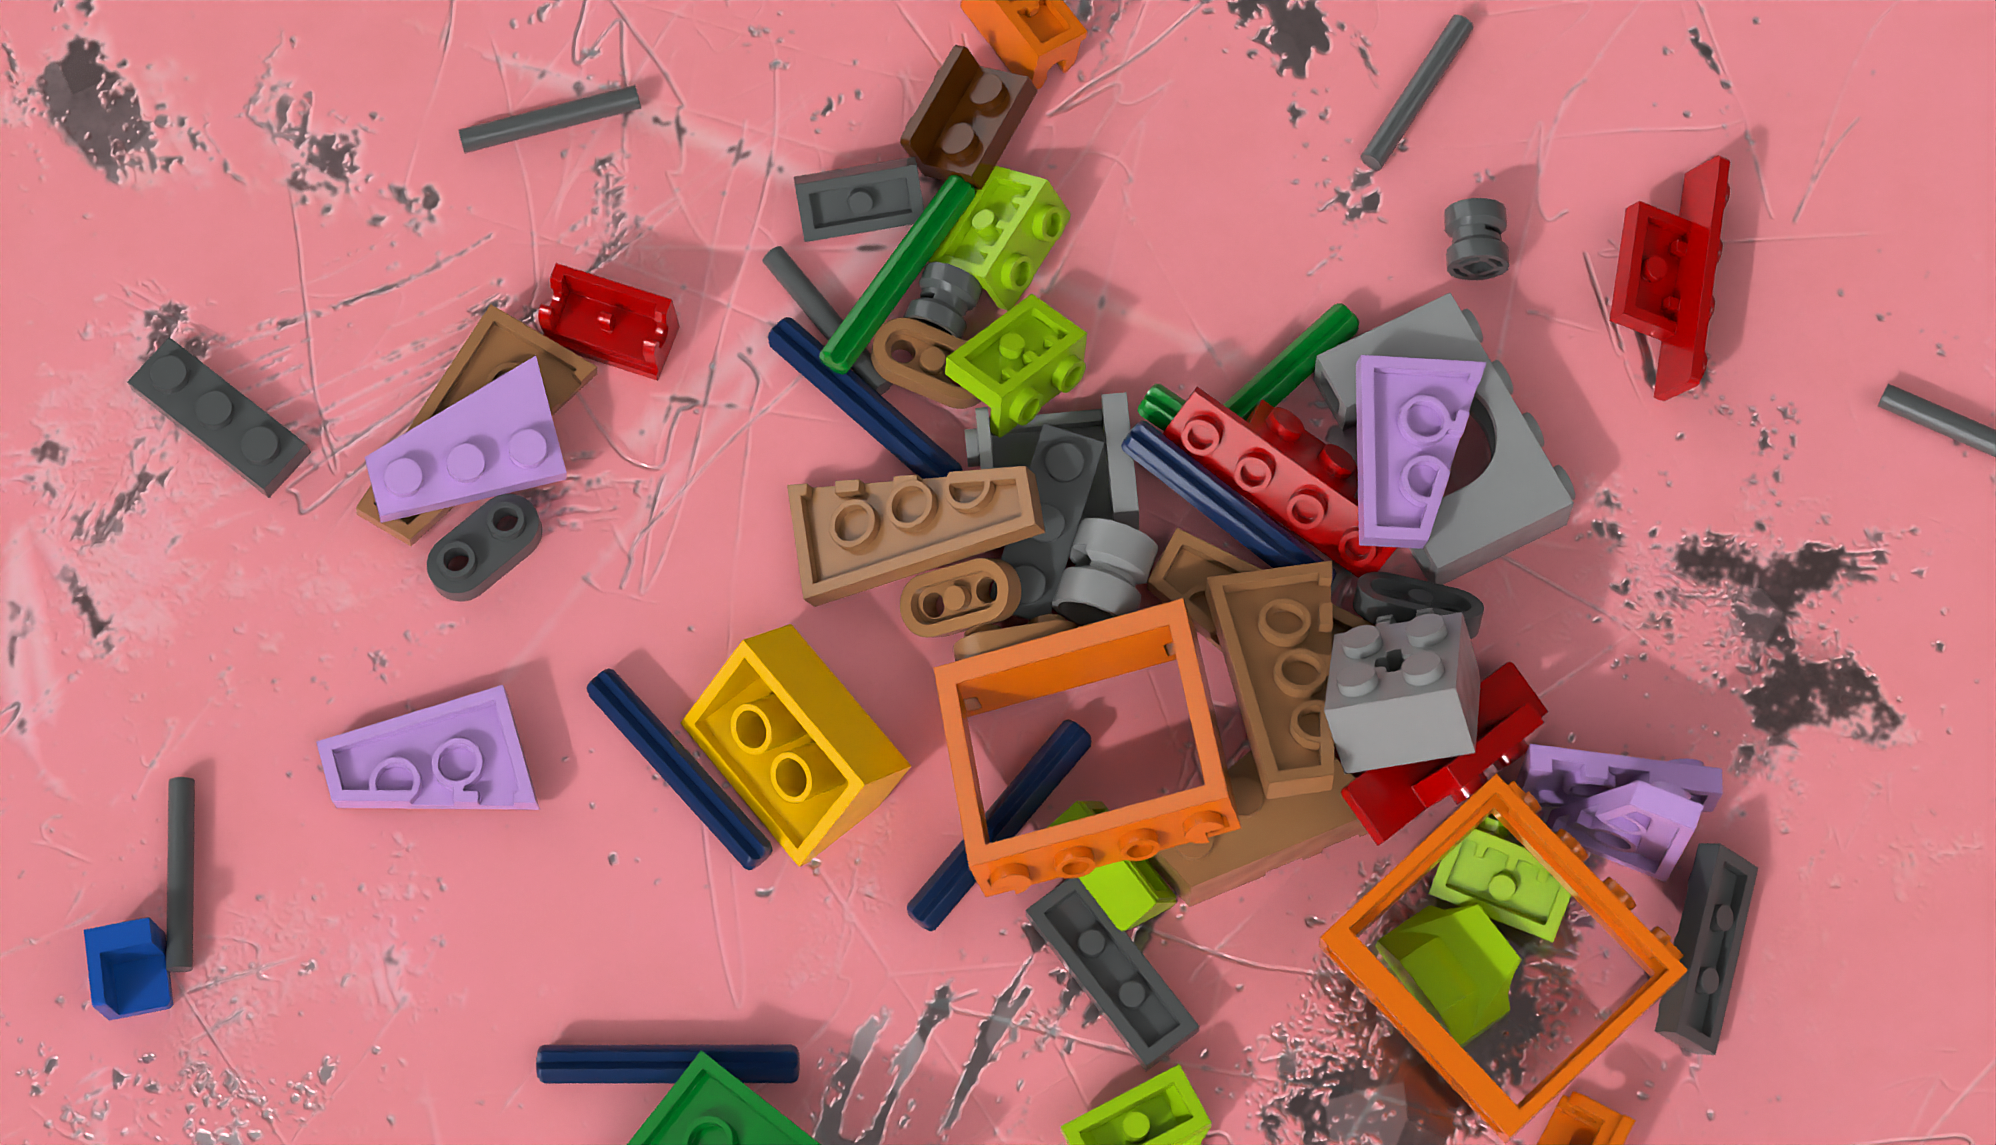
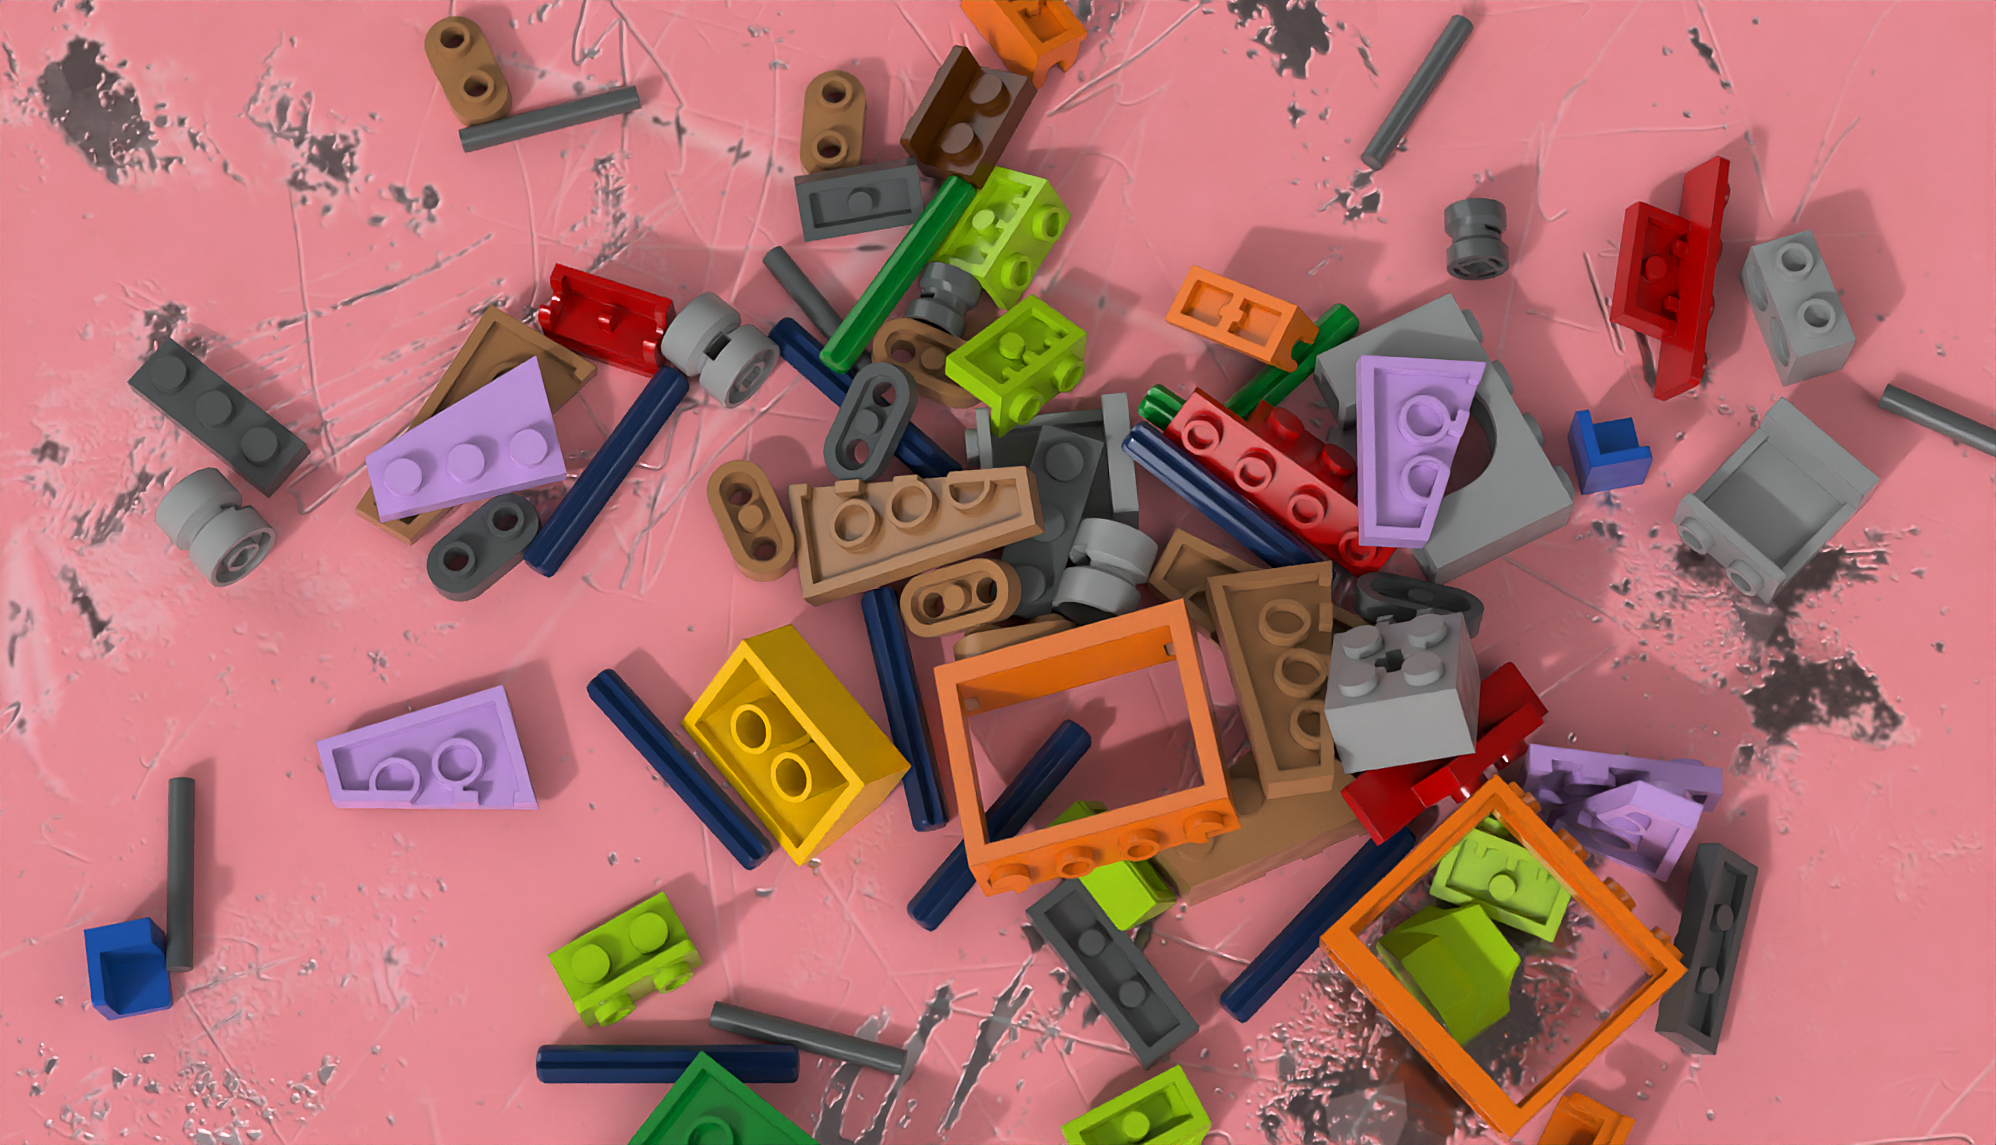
(208, 521): none -> light grey wheel
(467, 68): none -> medium nougat plate
(606, 471): none -> dark blue axle
(626, 961): none -> lime bracket
(727, 356): none -> light grey wheel
(751, 524): none -> medium nougat plate
(808, 1038): none -> dark grey bar
(833, 123): none -> medium nougat plate
(869, 420): none -> dark grey plate
(905, 708): none -> dark blue axle
(1240, 318): none -> orange hinge
(1303, 933): none -> dark blue axle
(1607, 454): none -> blue panel
(1775, 502): none -> light grey panel
(1797, 307): none -> light grey brick

